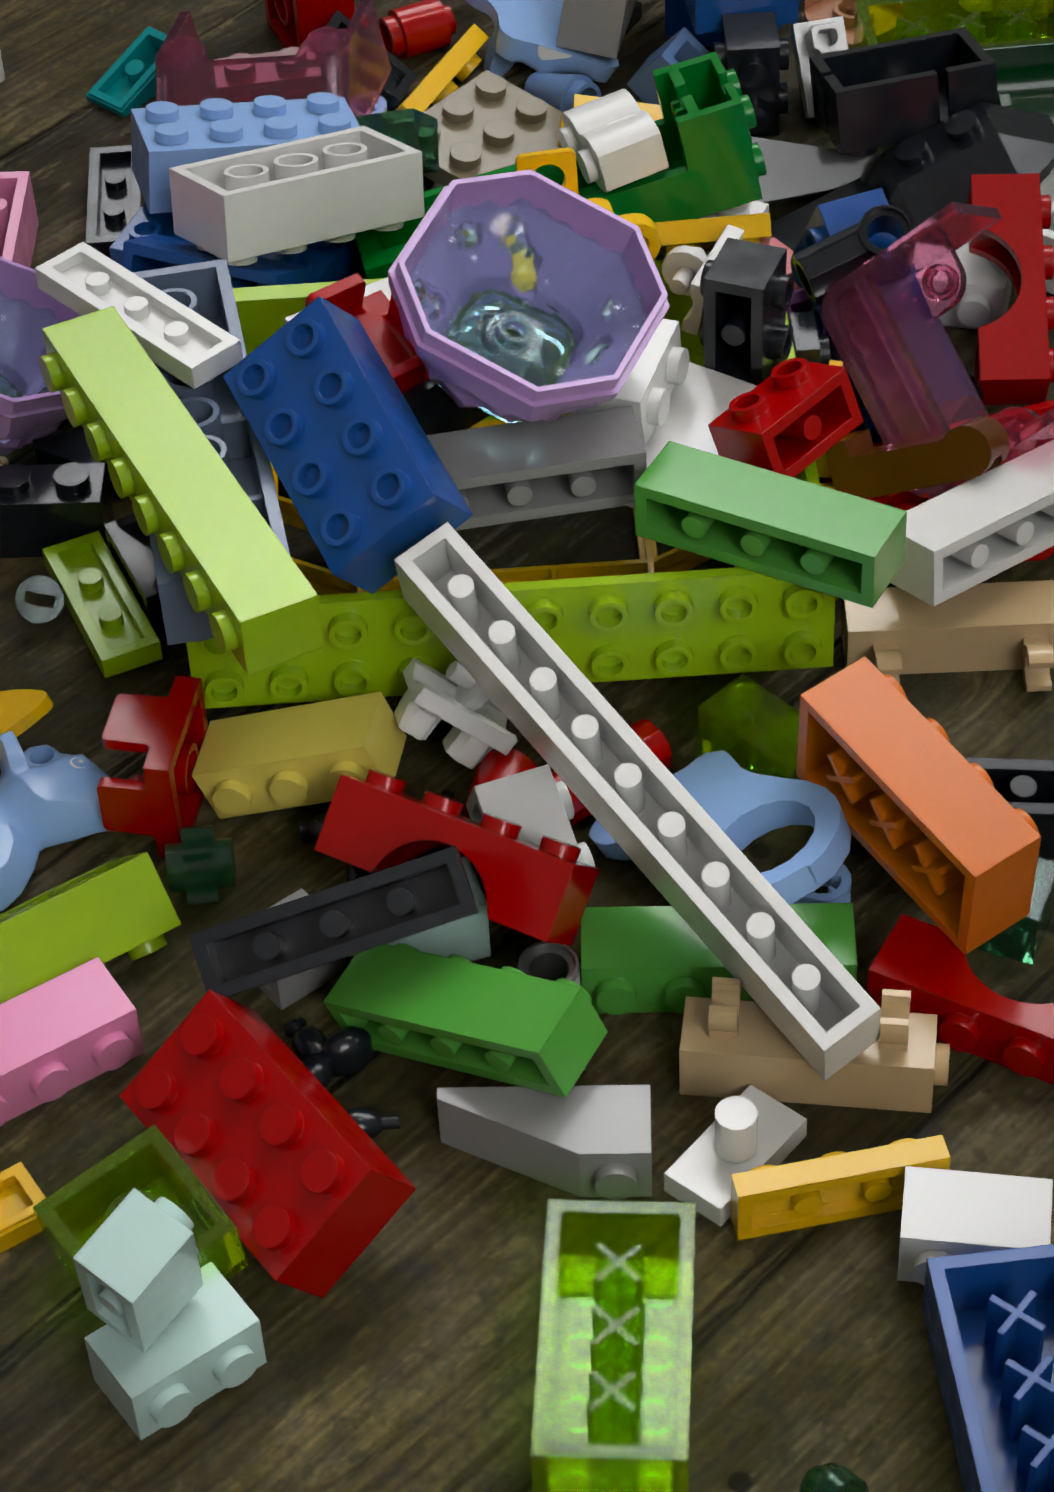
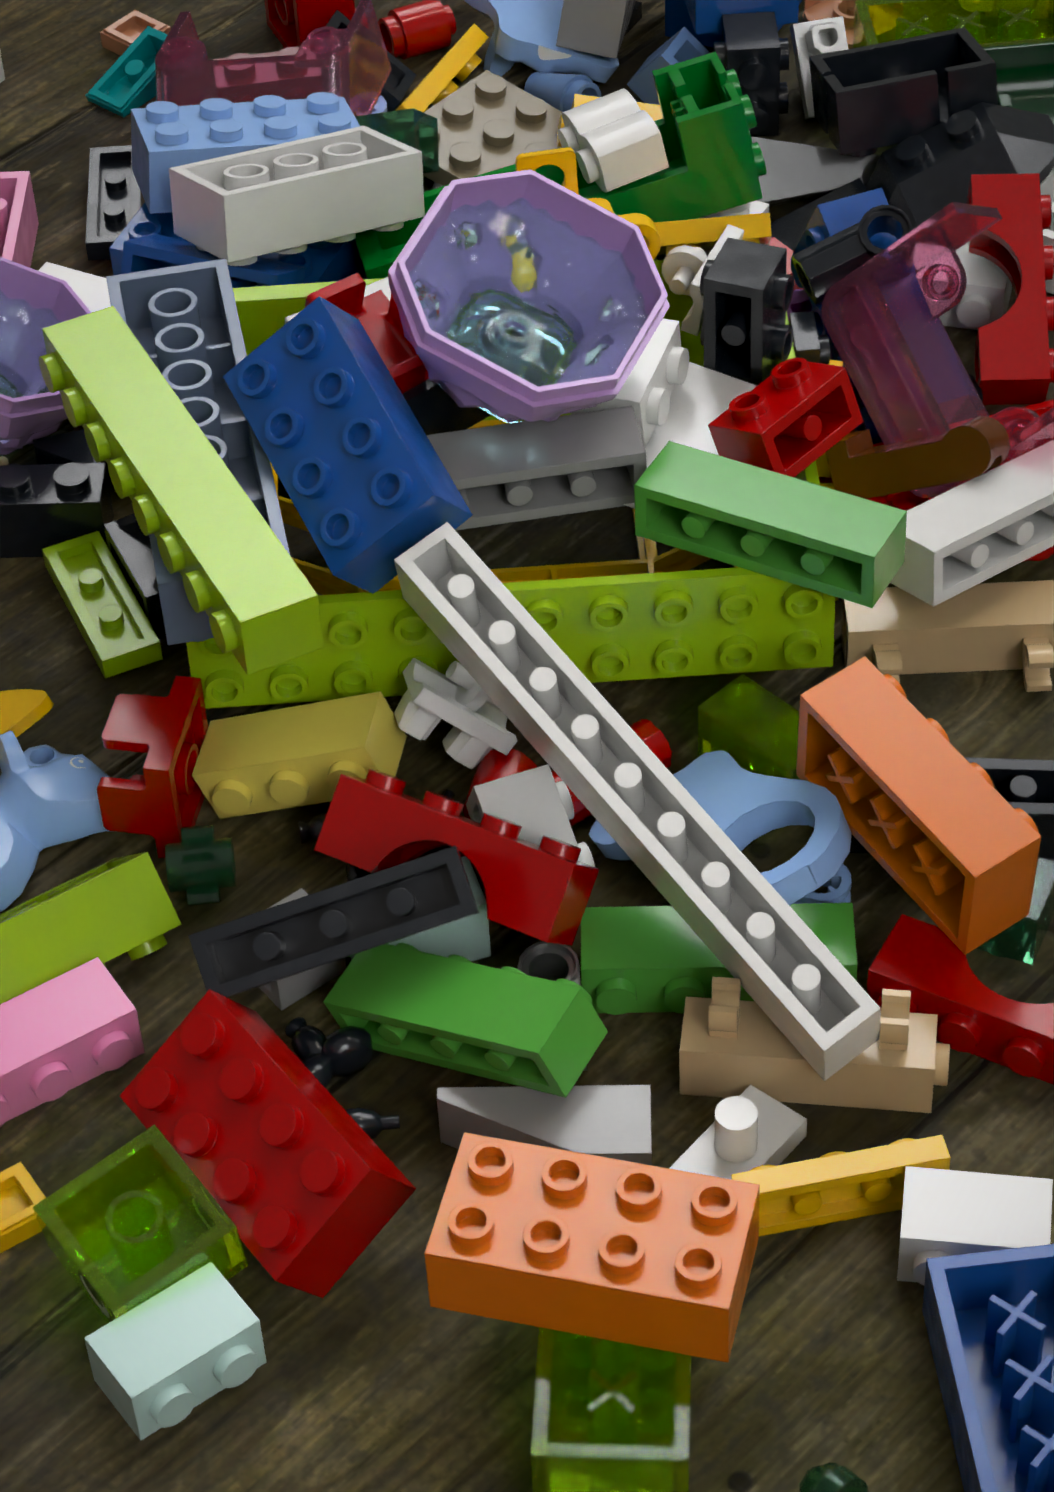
(42, 586): hinge -> none
(126, 30): none -> nougat tile
(140, 1268): light aqua brick -> none
(166, 329): white plate -> none
(594, 1246): none -> orange brick

